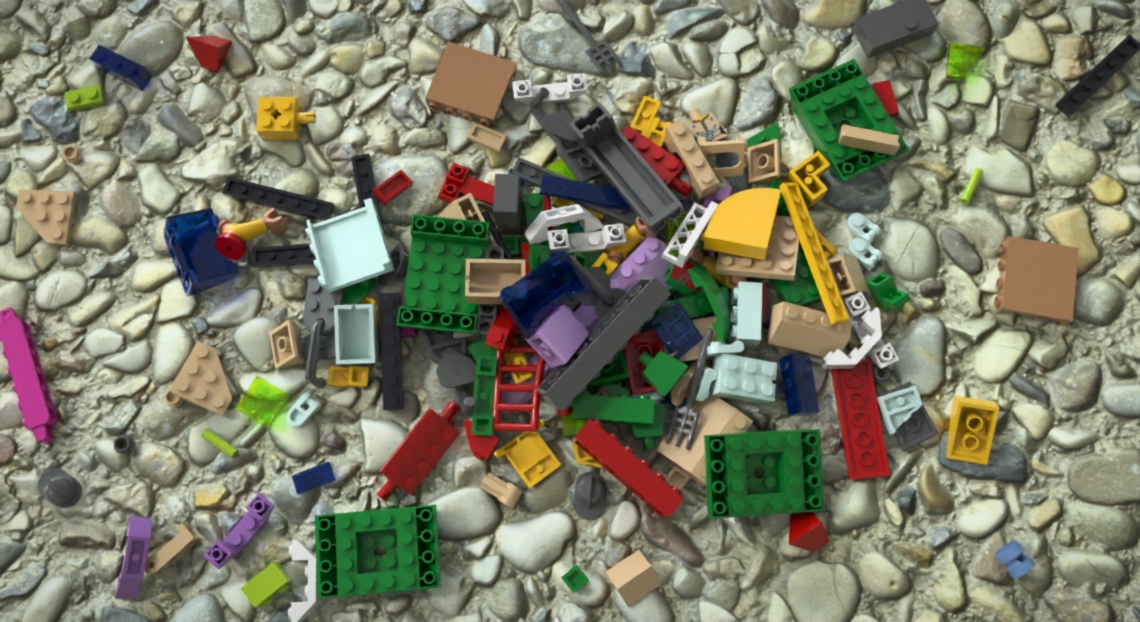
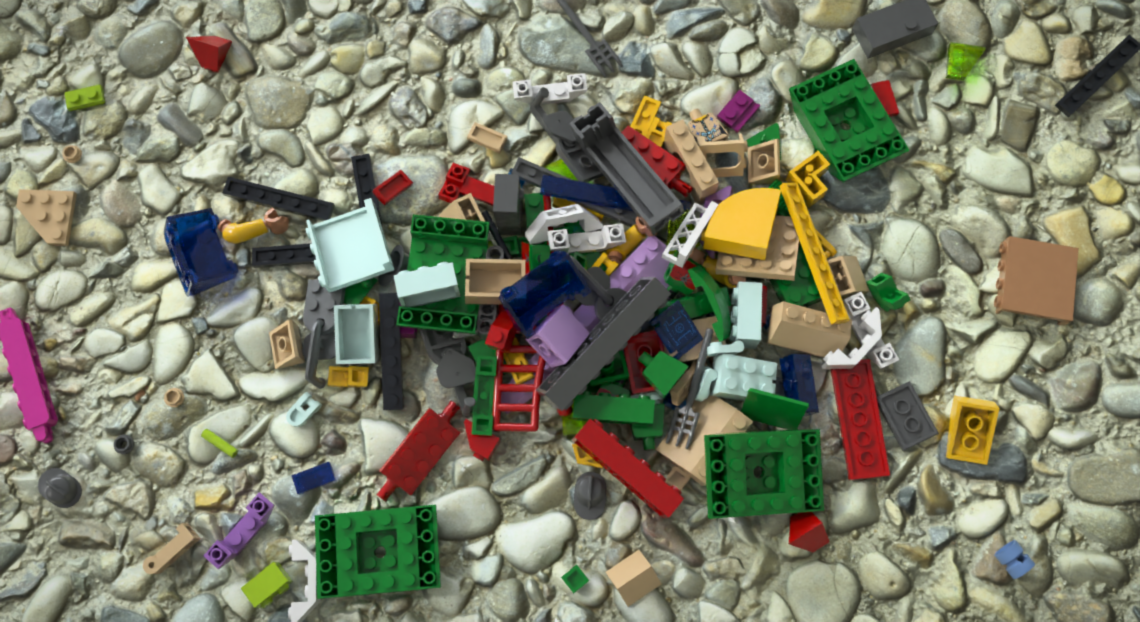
(120, 67): clear blue brick -> none
(135, 558): medium lavender slope -> none
(203, 381): tan plate -> none
(230, 246): red piece -> none
(262, 402): clear neon green plate -> none
(280, 118): yellow brick -> none
(426, 285): none -> light aqua piece
(470, 84): medium nougat panel -> none
(505, 492): tan piece -> none
(530, 457): yellow piece -> none
(738, 111): none -> magenta plate
(773, 409): none -> green piece
(857, 223): light aqua plate -> none
(859, 247): light aqua plate -> none
(869, 140): tan panel -> none
(886, 374): dark grey plate -> none
(899, 406): light aqua wing -> none
(971, 186): lime piece -> none

